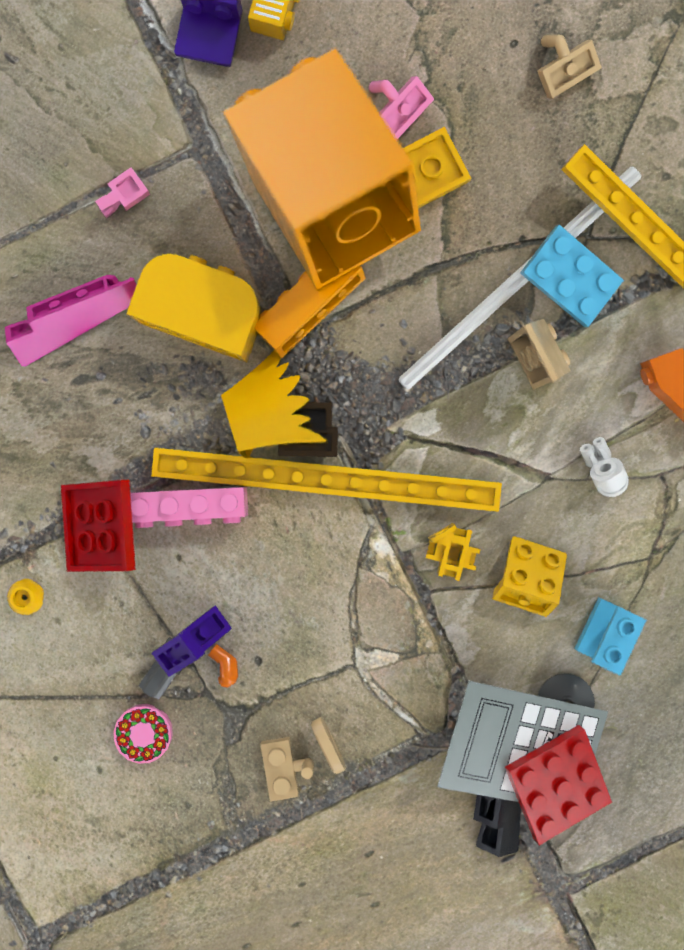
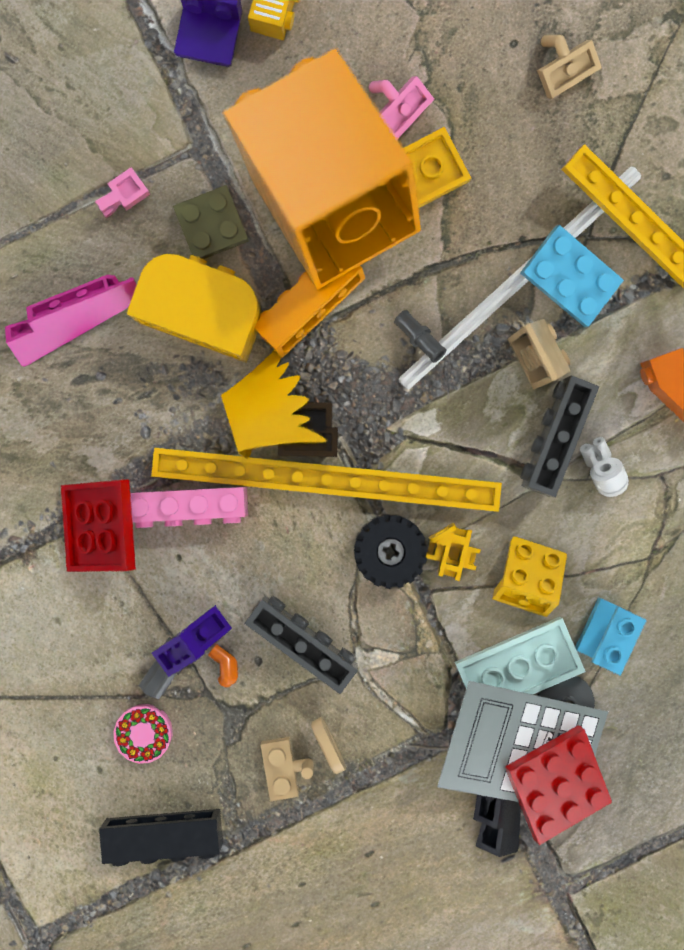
(34, 597): yellow plate -> none
(161, 837): none -> black brick
(211, 223): none -> olive plate
(302, 644): none -> dark grey brick
(381, 533): none -> black bush
(420, 336): none -> dark grey pin
(525, 661): none -> light aqua plate
(560, 435): none -> dark grey brick

